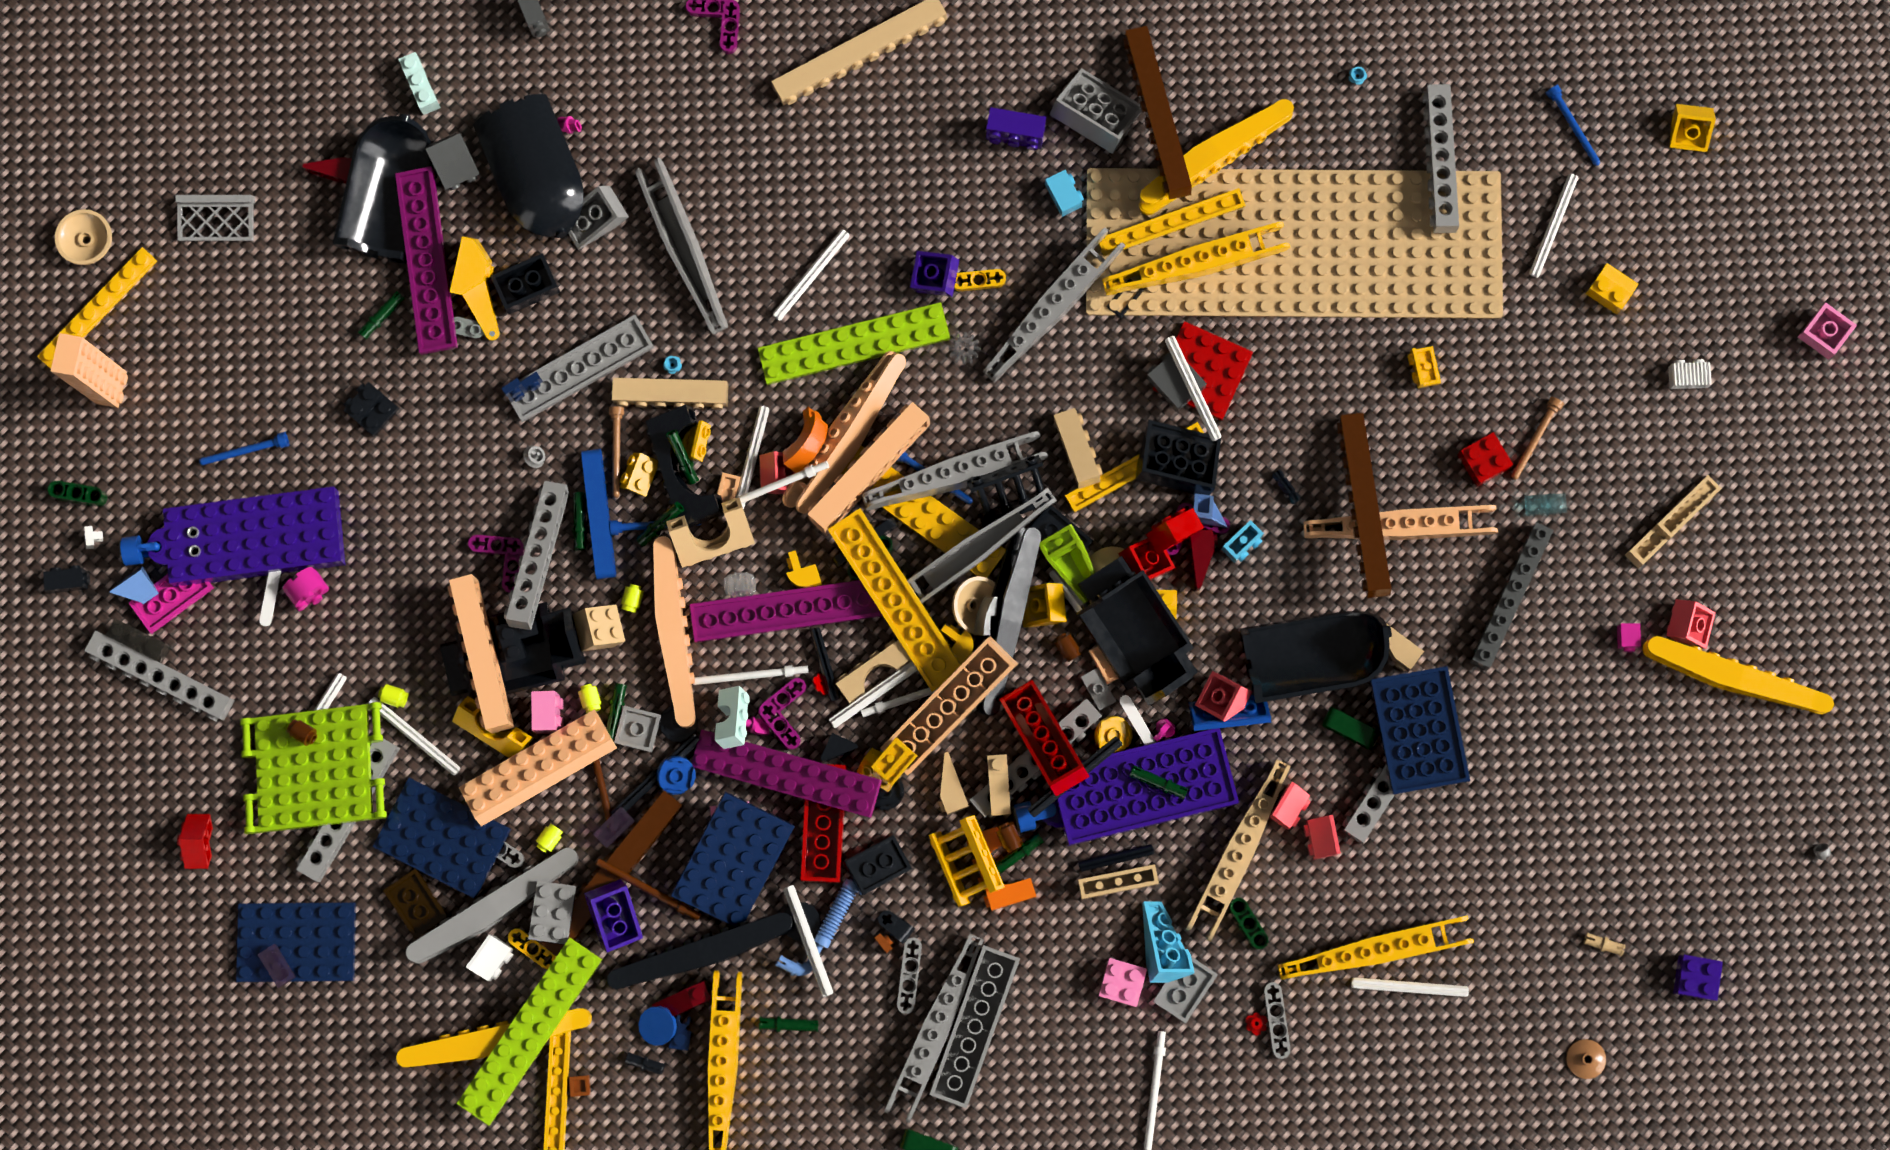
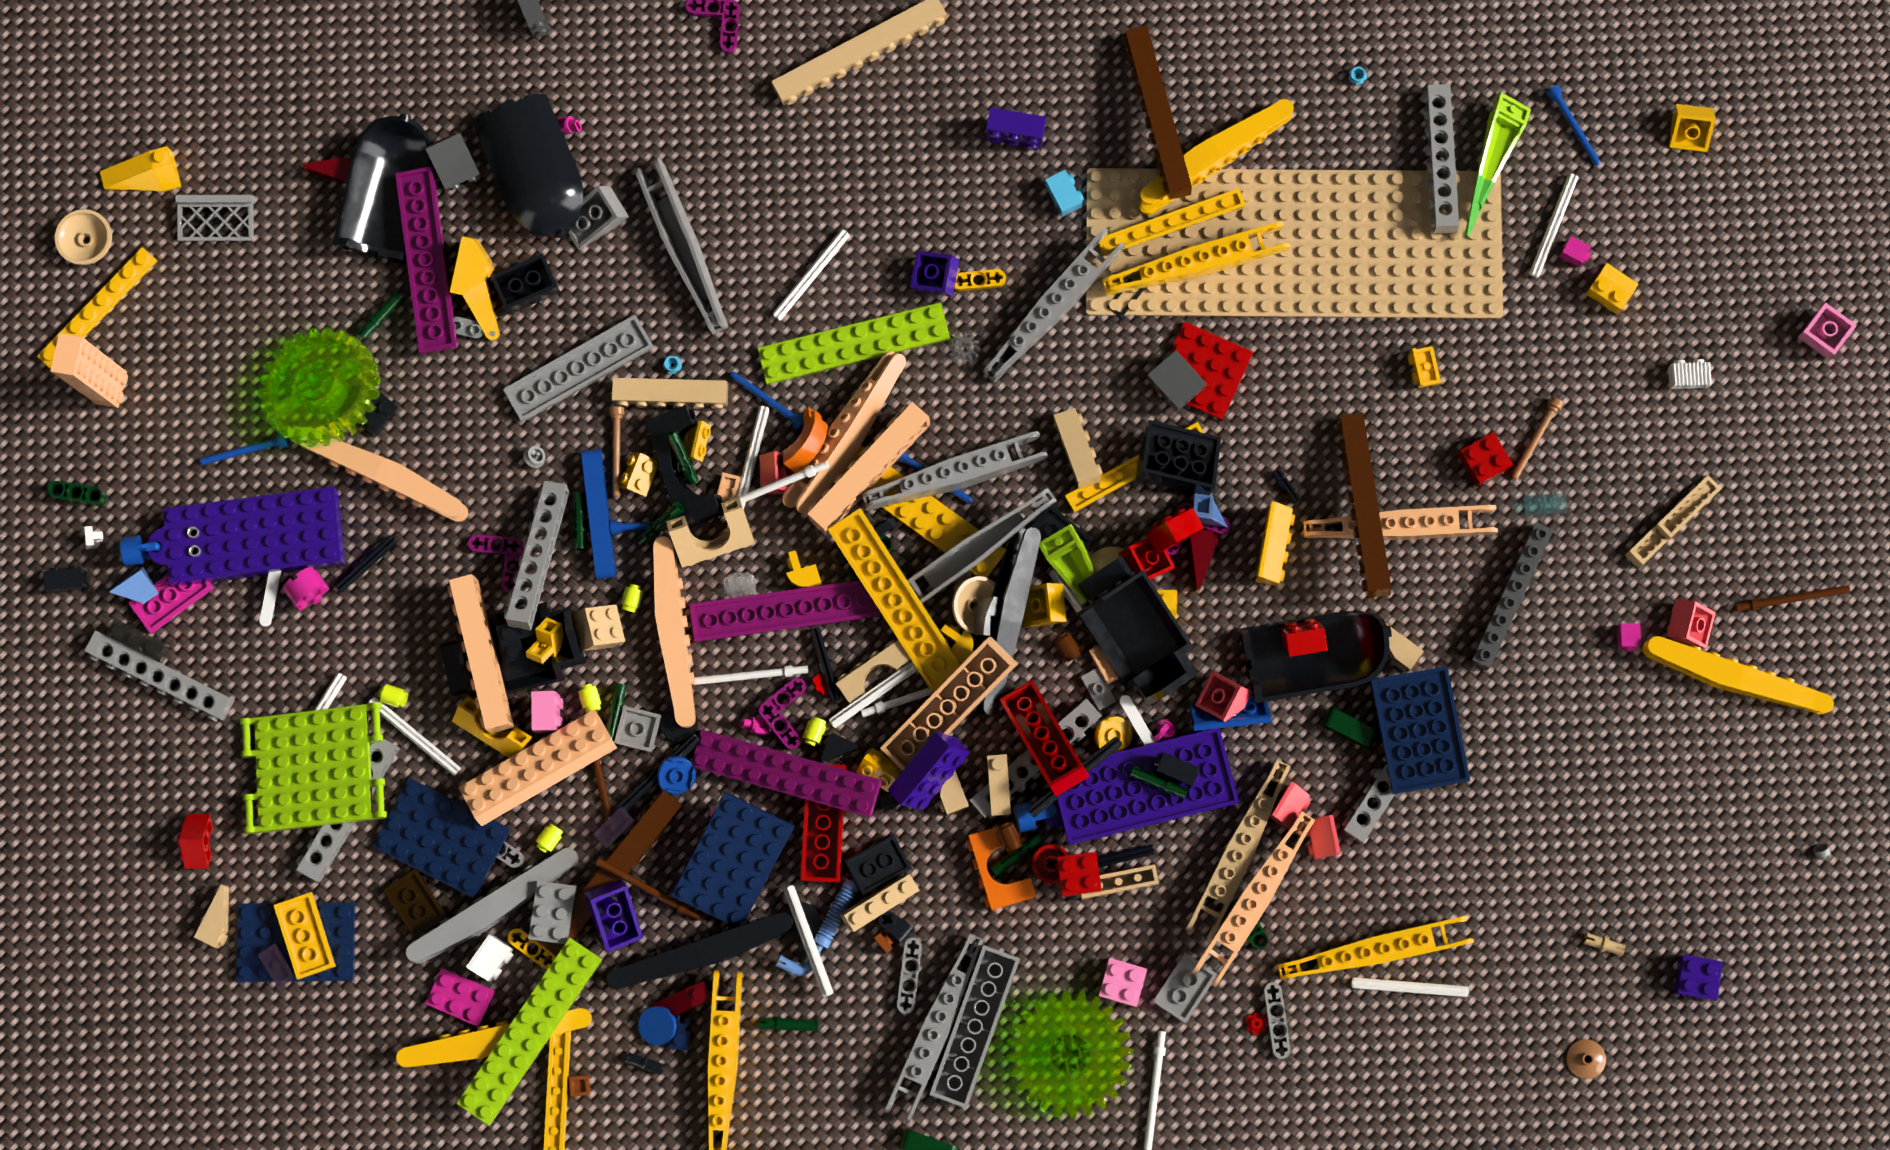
(146, 172): none -> yellow wedge
(215, 922): none -> tan slope
(302, 732): reddish brown brick -> none
(304, 935): none -> yellow plate
(319, 387): none -> clear neon green gear
(366, 563): none -> black axle
(391, 477): none -> light nougat piece
(419, 83): light aqua arch -> none
(460, 997): none -> dark pink plate
(515, 390): dark blue plate -> none
(549, 641): none -> yellow brick
(732, 731): light aqua arch -> none
(797, 420): none -> blue piece
(814, 731): none -> neon yellow brick
(879, 902): none -> tan brick
(894, 761): yellow plate -> none
(928, 771): none -> dark purple brick
(981, 852): yellow fence -> none
(1013, 471): black fence -> none
(1040, 861): none -> red brick
(1079, 874): none -> red brick
(1096, 110): light grey slope -> none
(1103, 1051): none -> clear neon green gear
(1164, 951): medium azure wedge -> none
(1176, 769): none -> black brick
(1193, 388): white axle -> none
(1242, 541): medium azure brick -> none
(1255, 898): none -> light nougat piece
(1274, 543): none -> yellow slope
(1303, 637): none -> red brick
(1502, 132): none -> lime plate
(1575, 252): none -> dark pink brick
(1756, 604): none -> reddish brown bar

